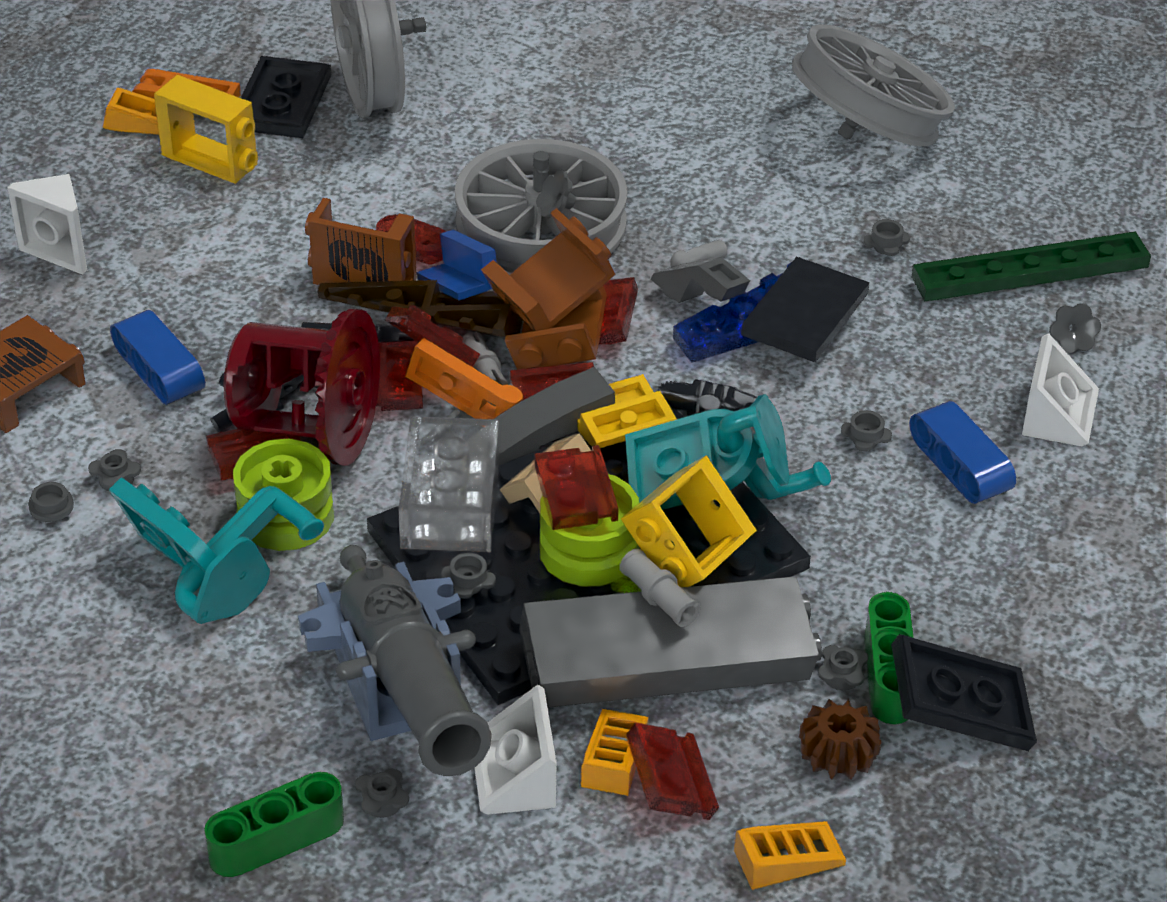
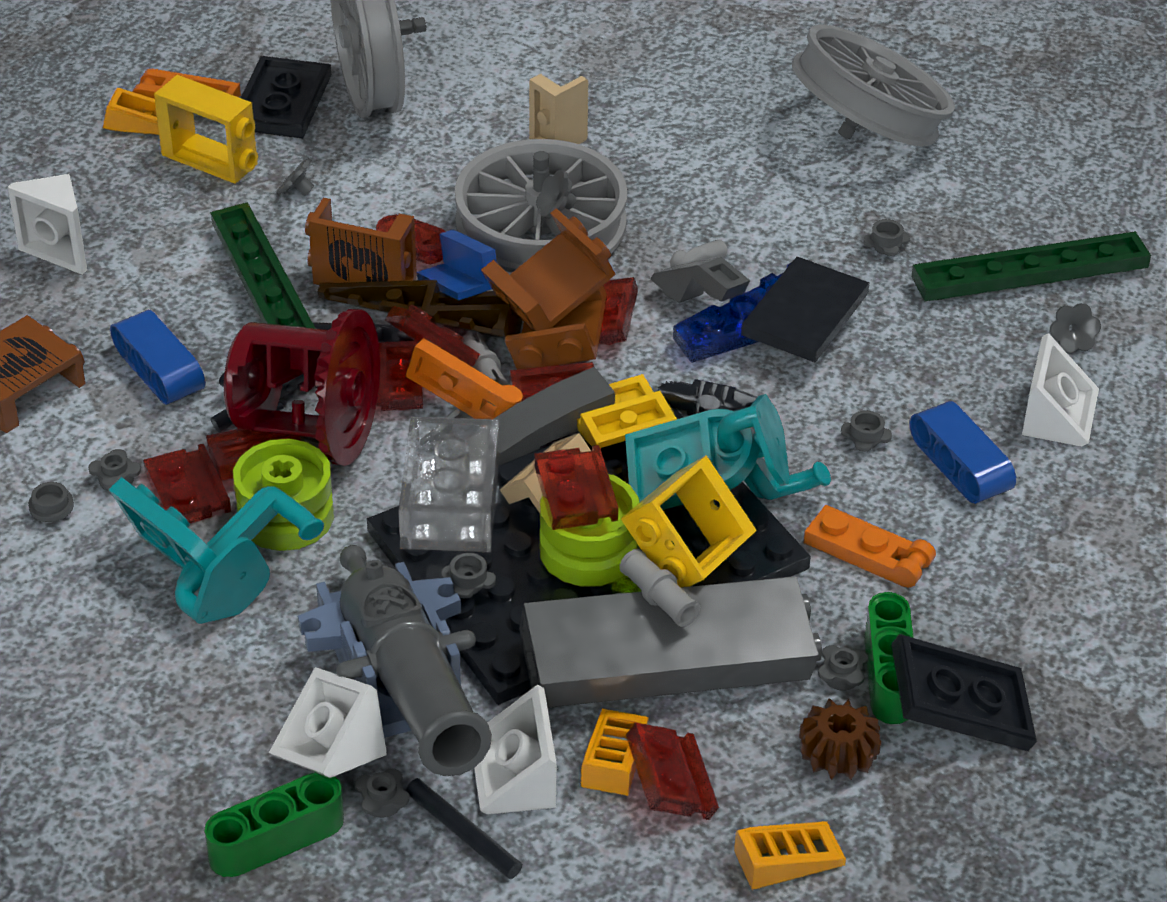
(187, 483): none -> clear red plate
(259, 267): none -> dark green plate
(297, 180): none -> dark grey plant
(332, 726): none -> white slope
(464, 828): none -> black bar
(558, 110): none -> tan panel
(869, 546): none -> orange plate

